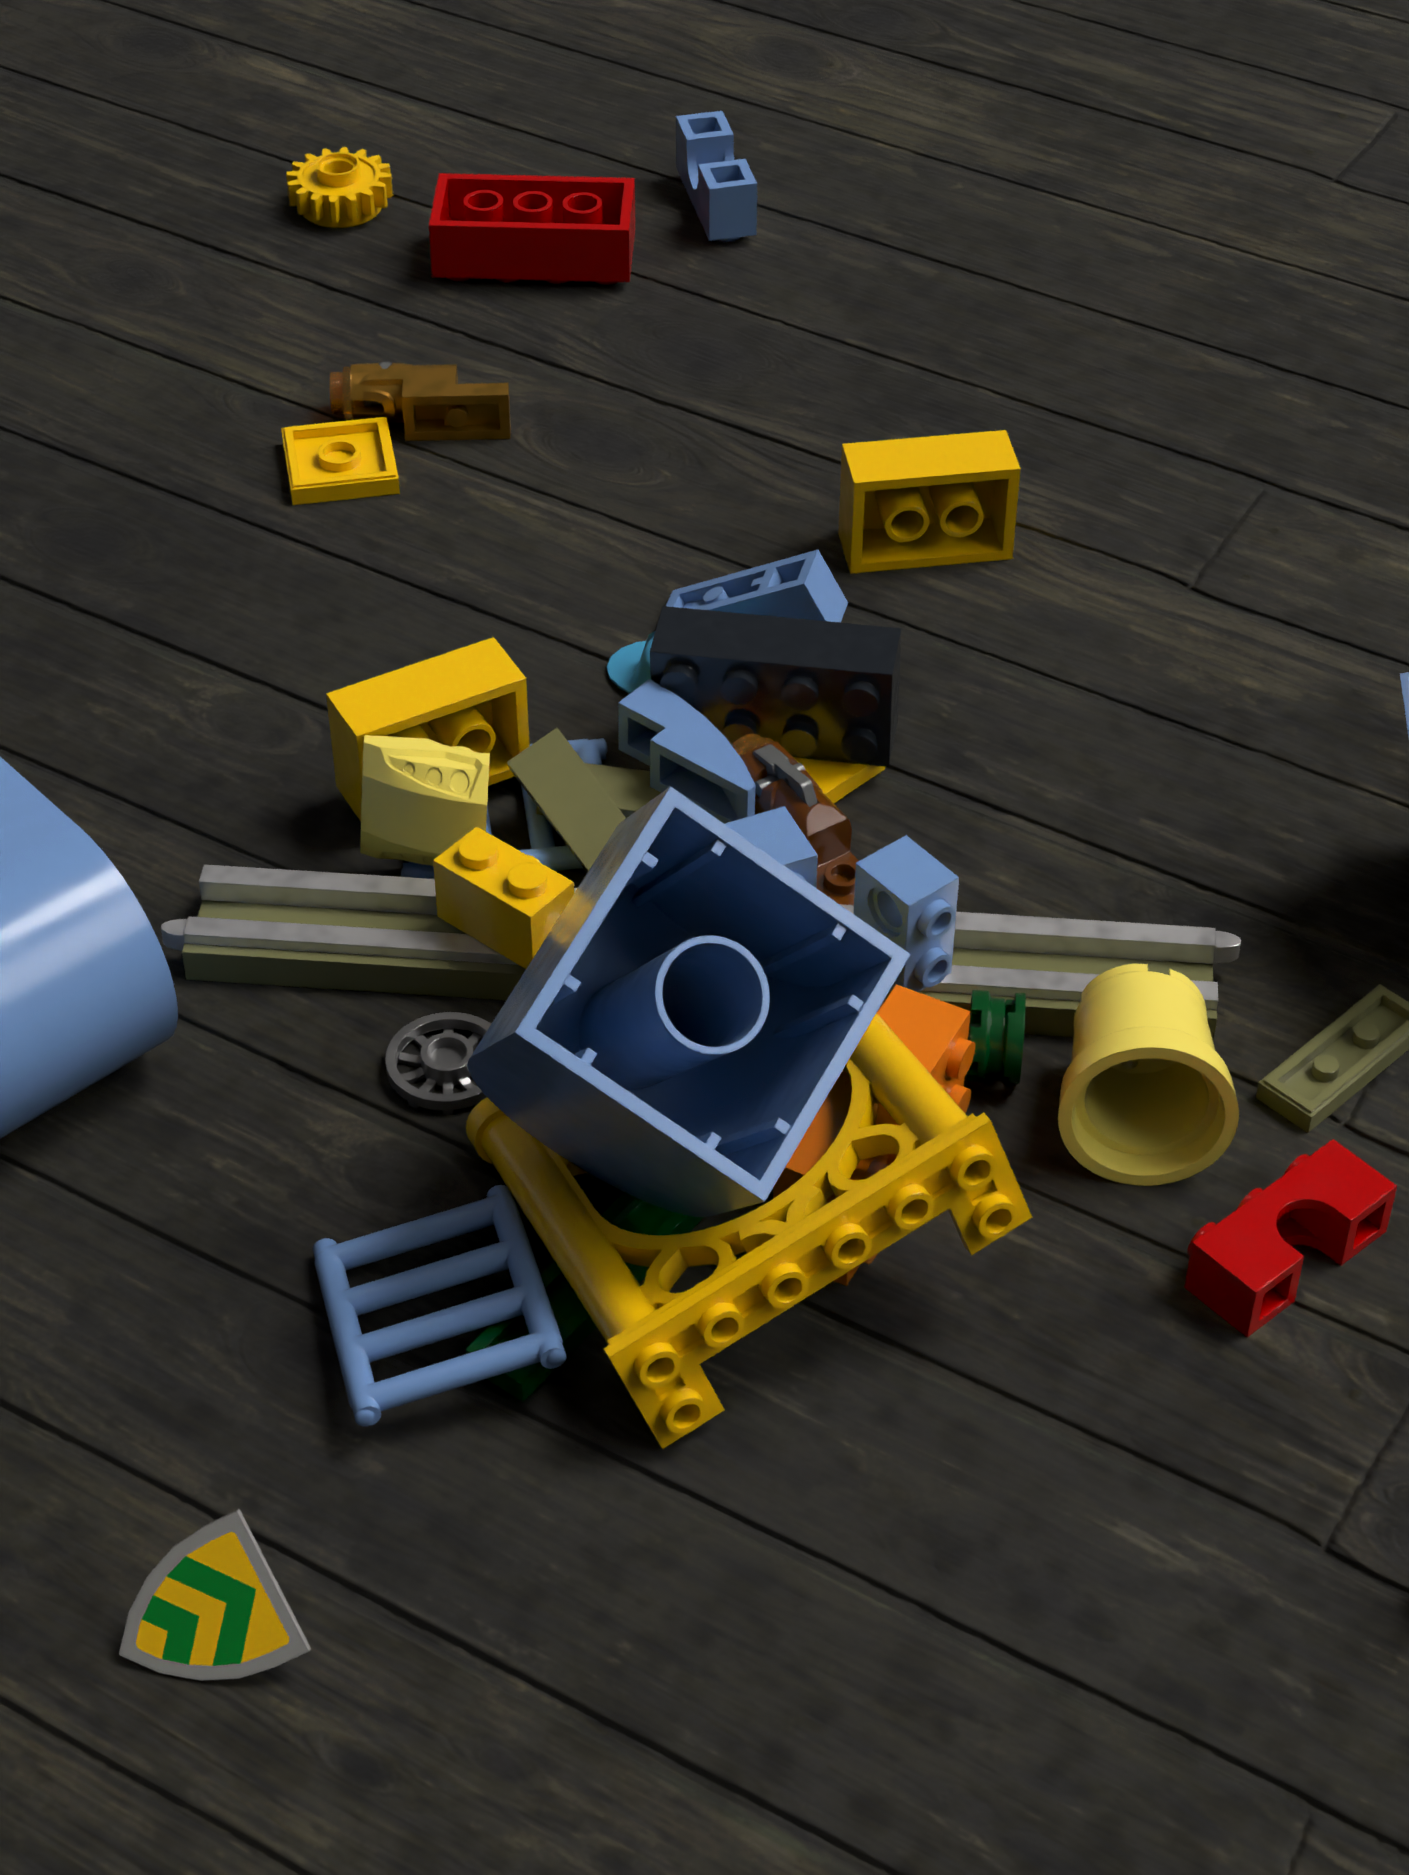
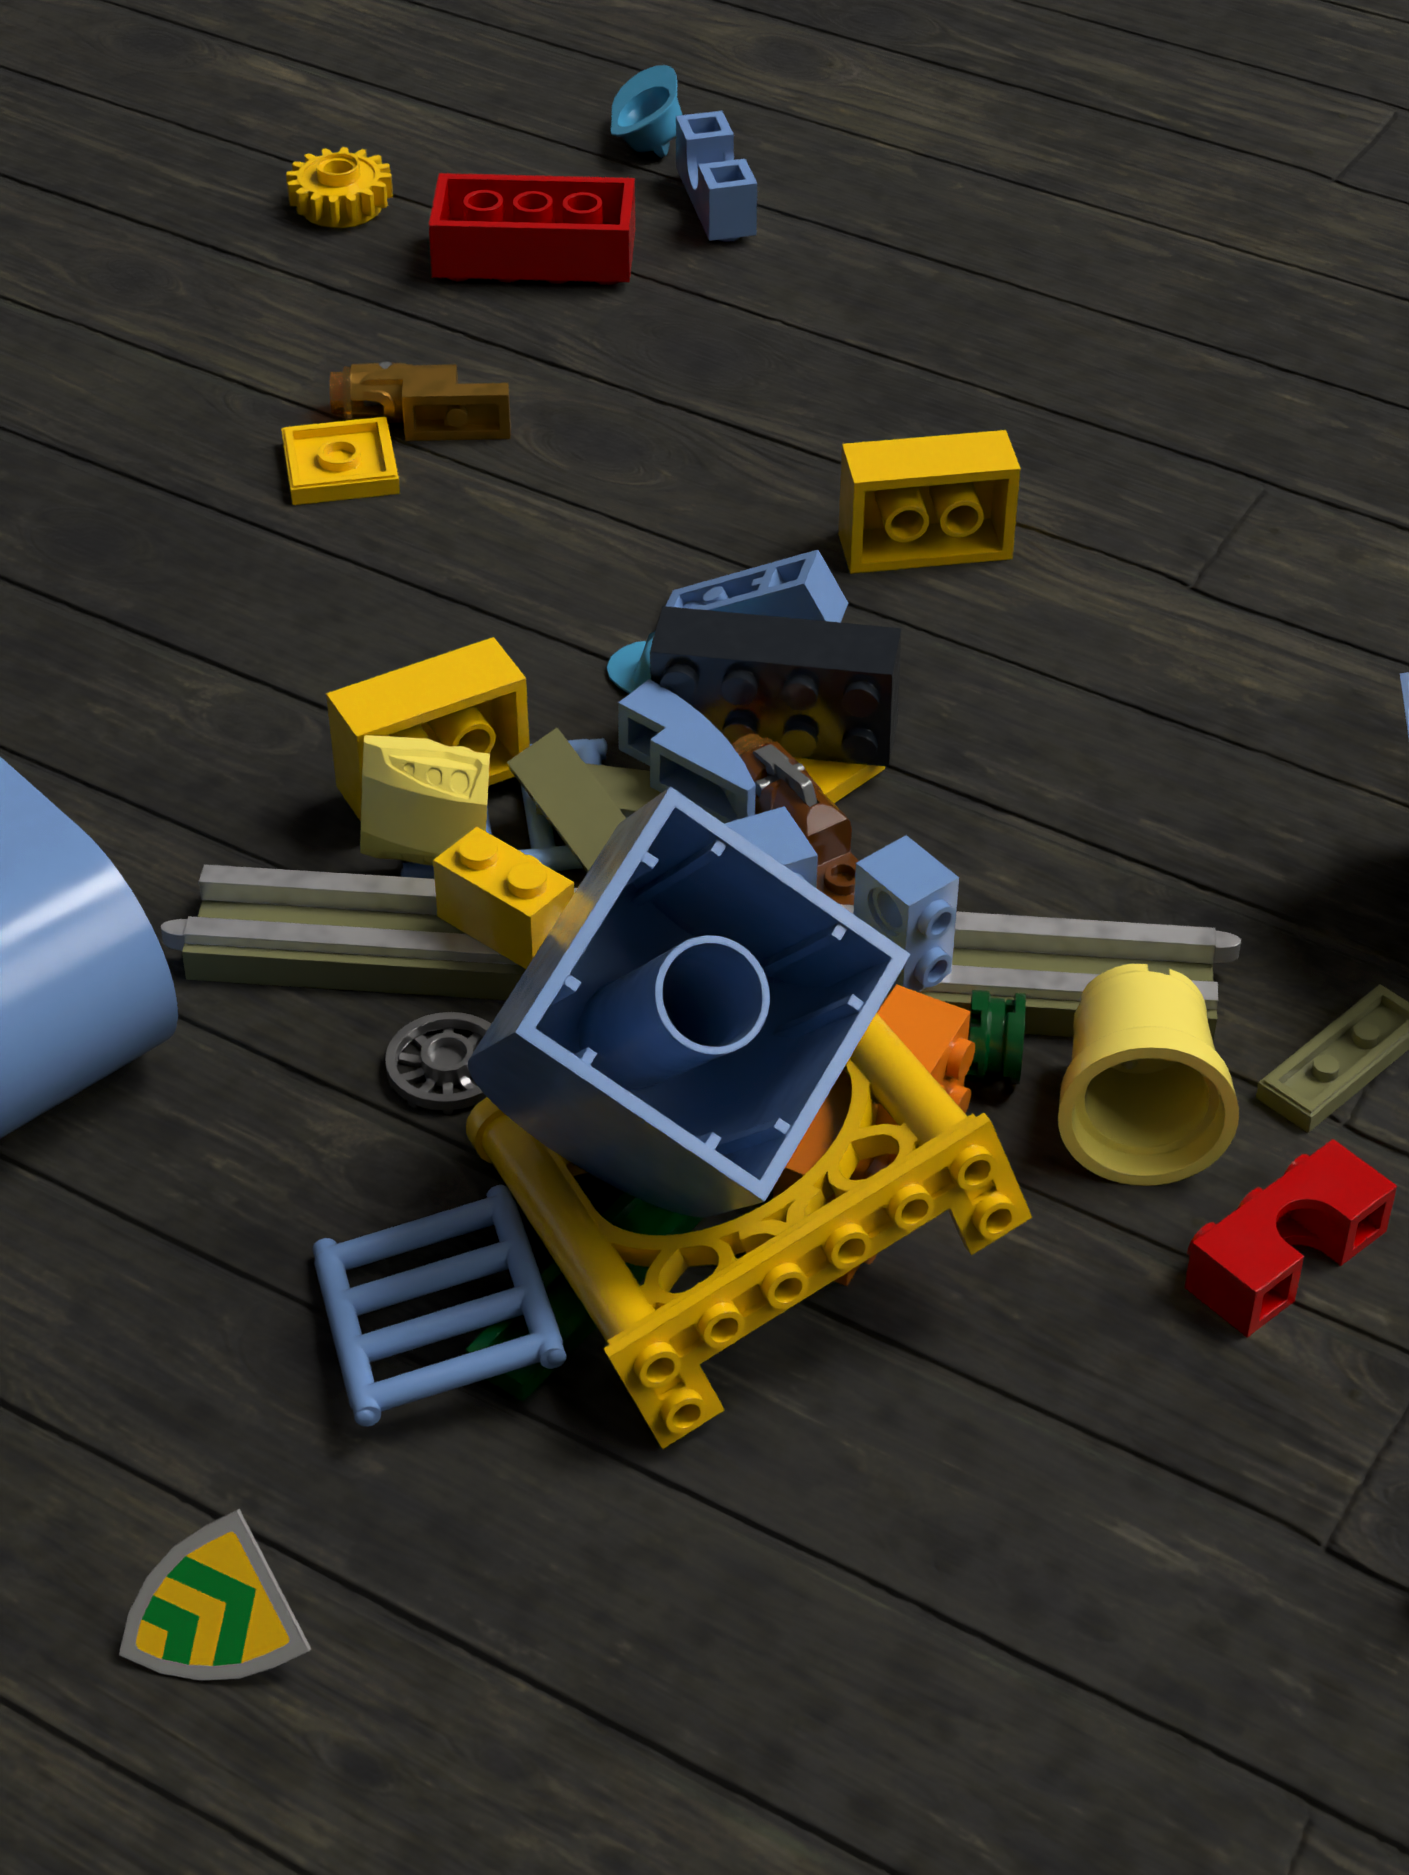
(647, 110): none -> dark azure piece

